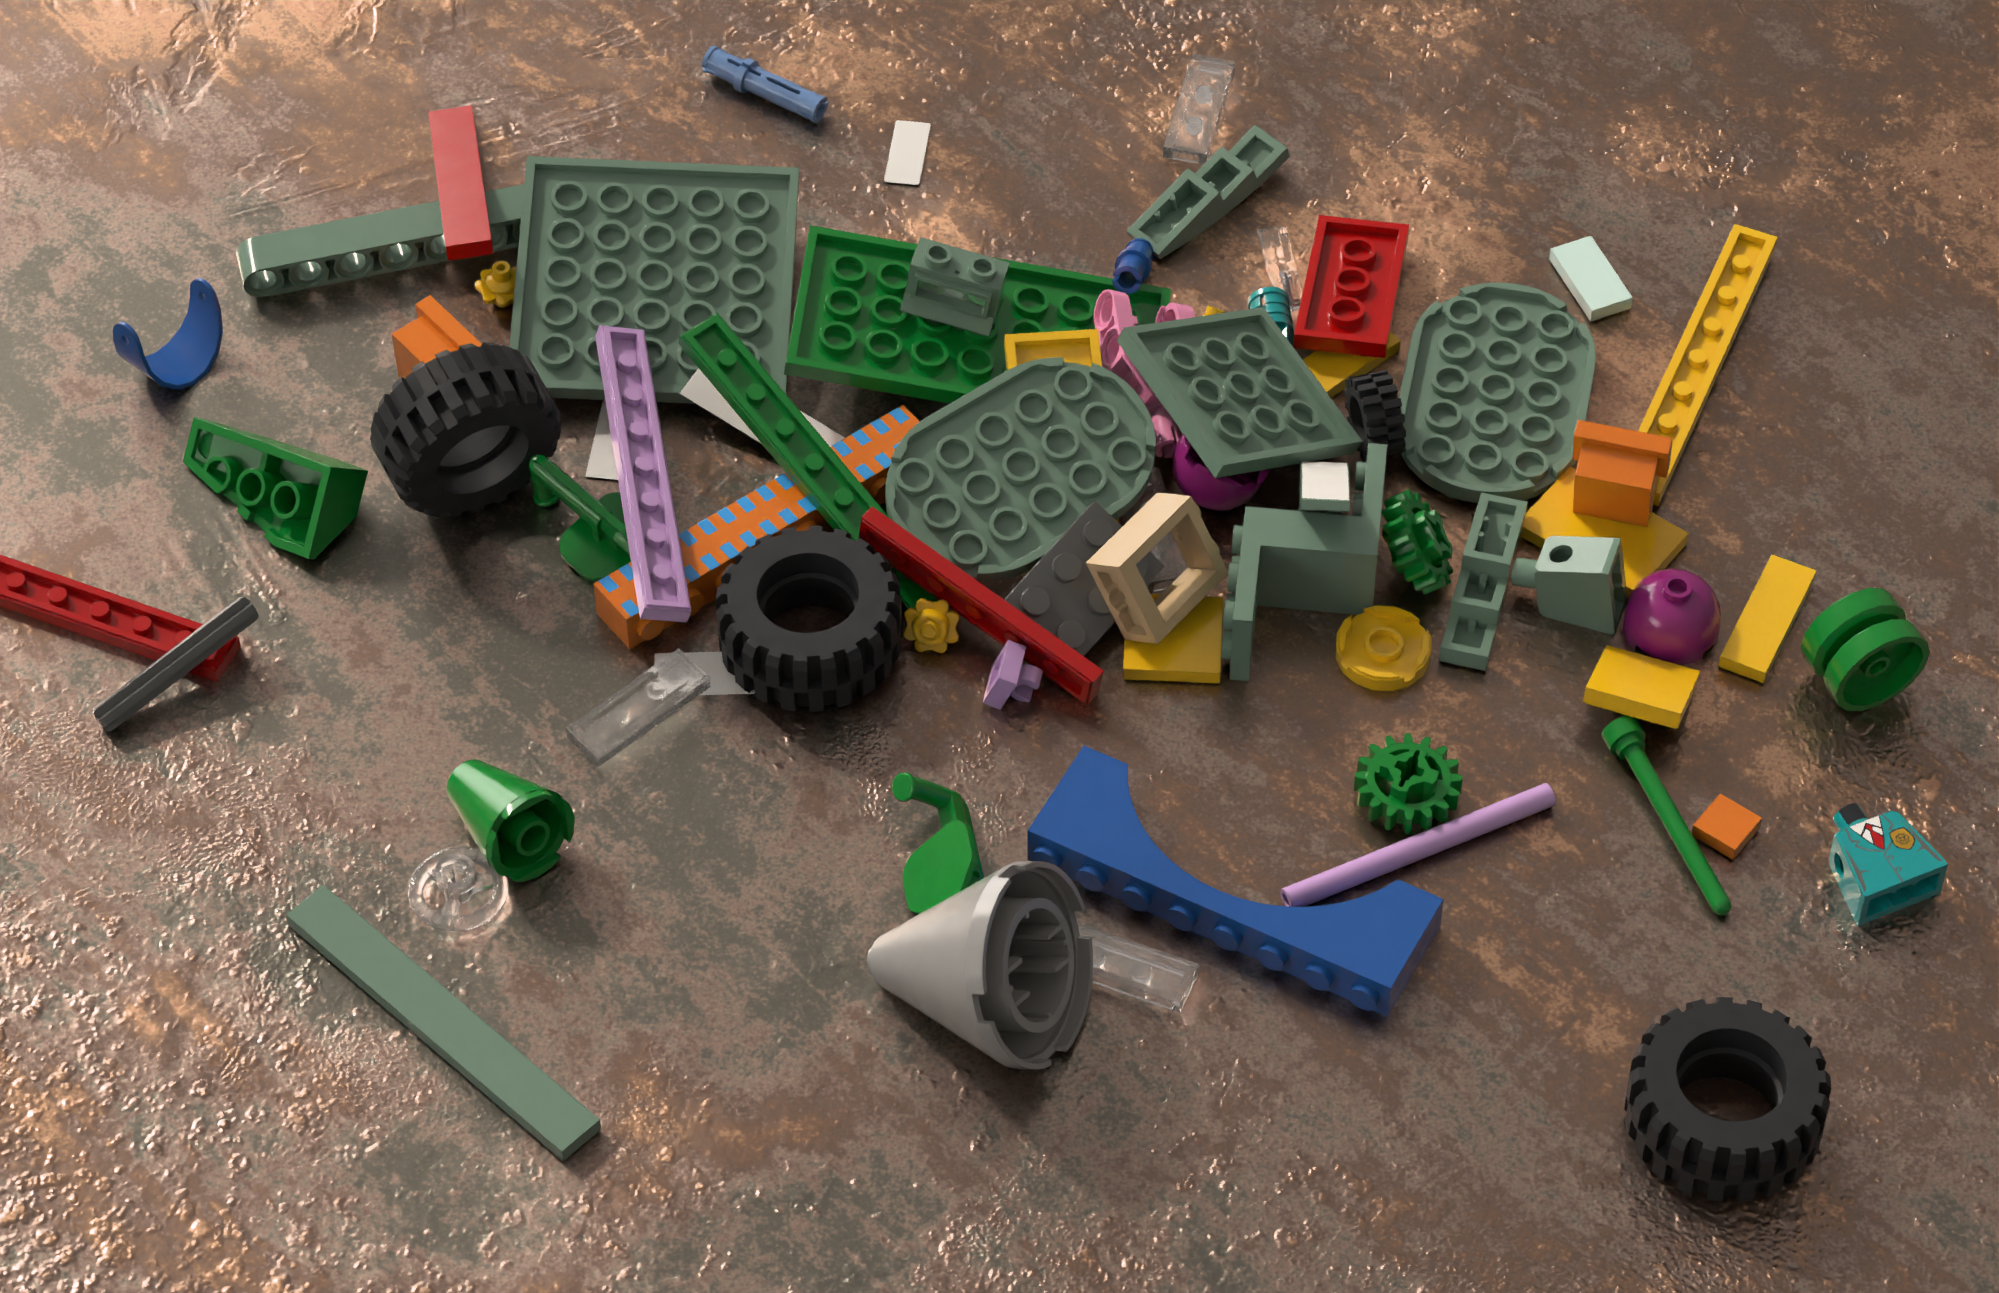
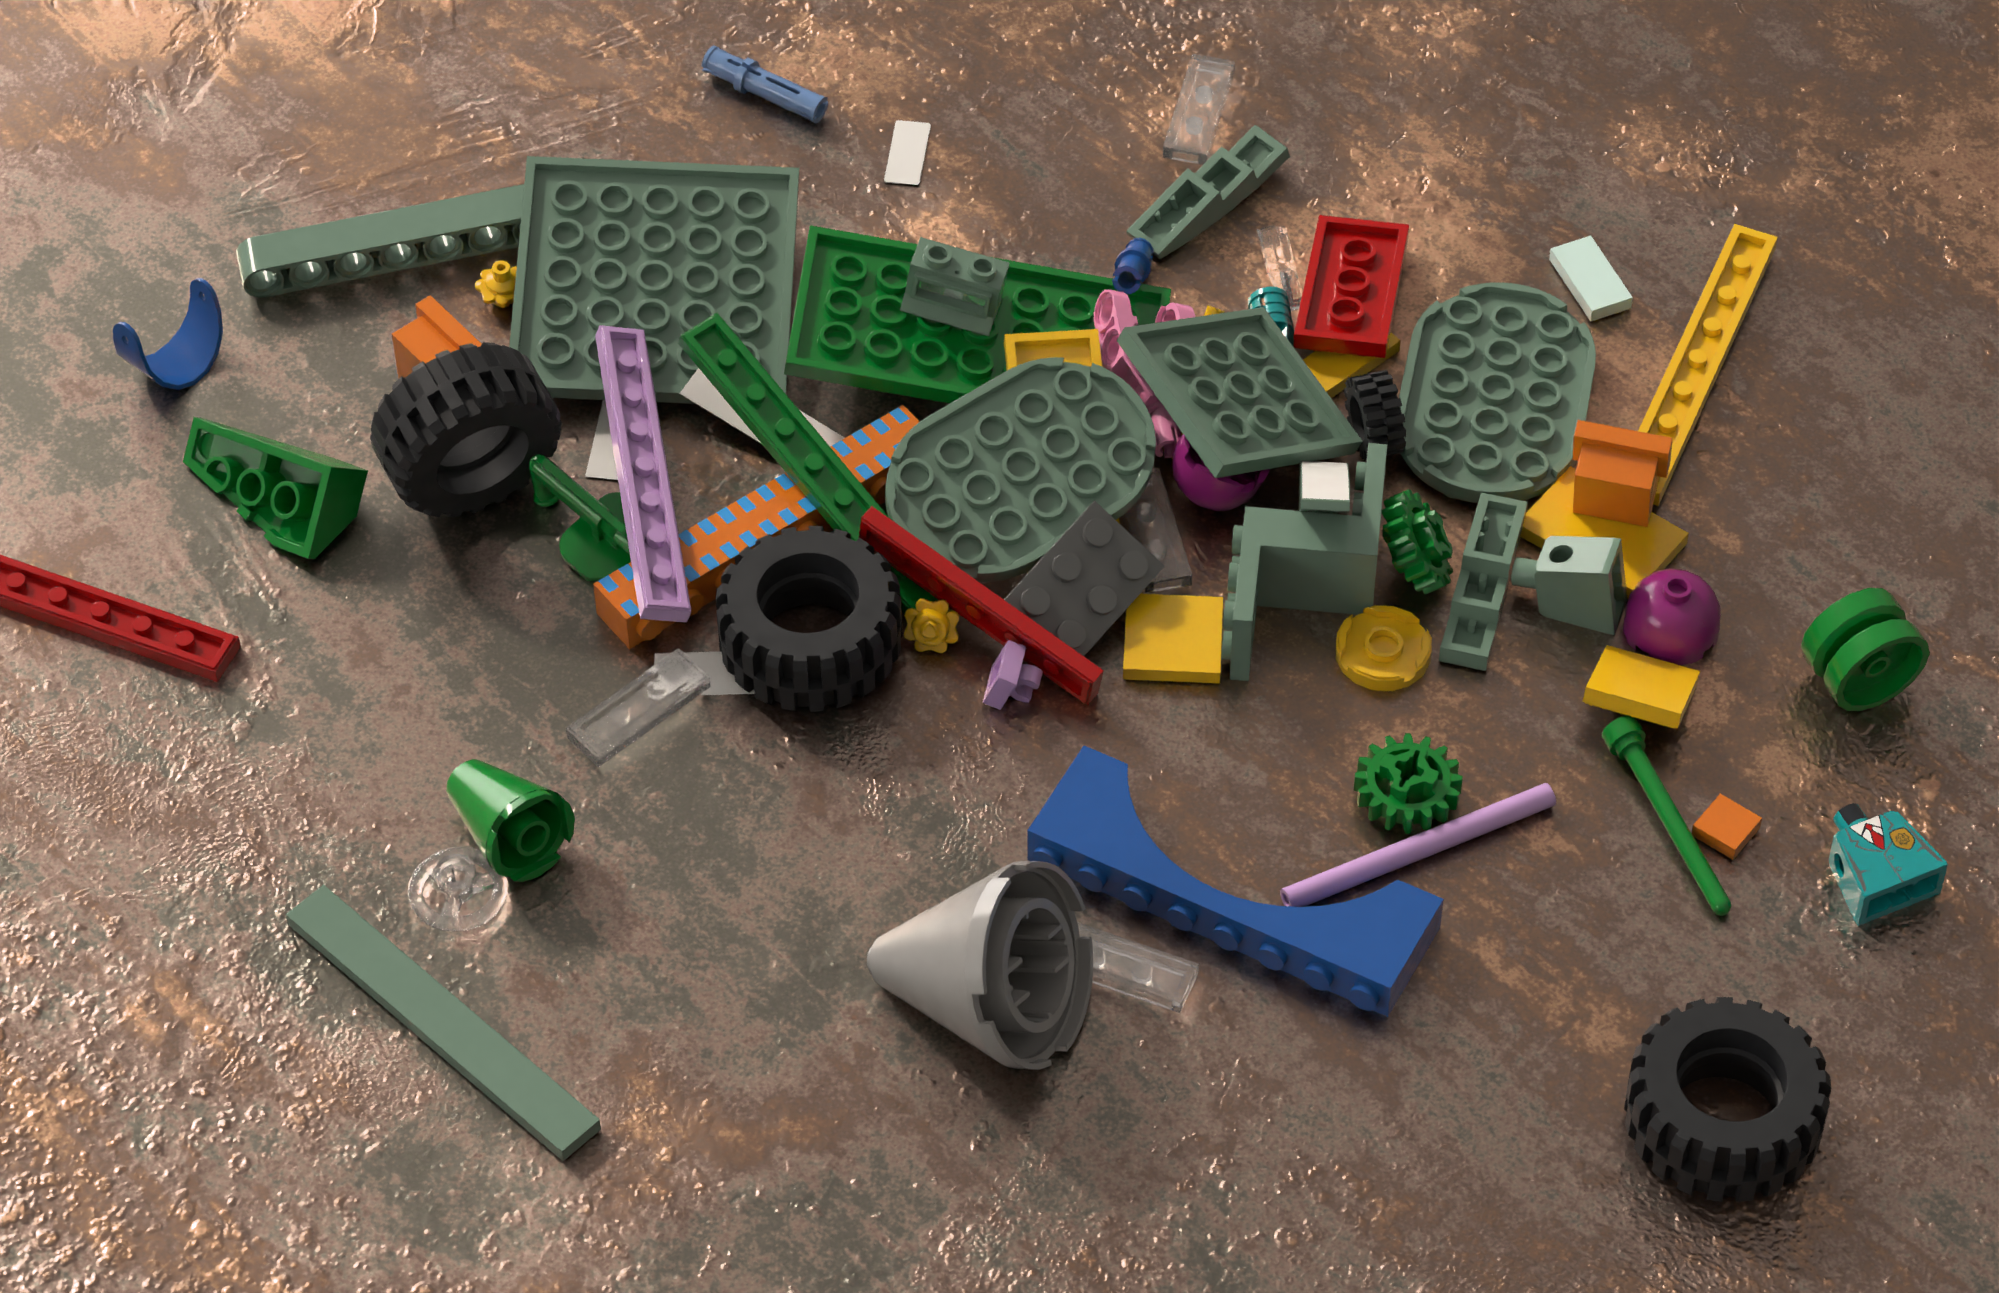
(175, 663): dark grey axle -> none
(460, 183): tile -> none
(947, 859): green piece -> none
(1122, 584): tan window -> none
(1767, 618): yellow tile -> none

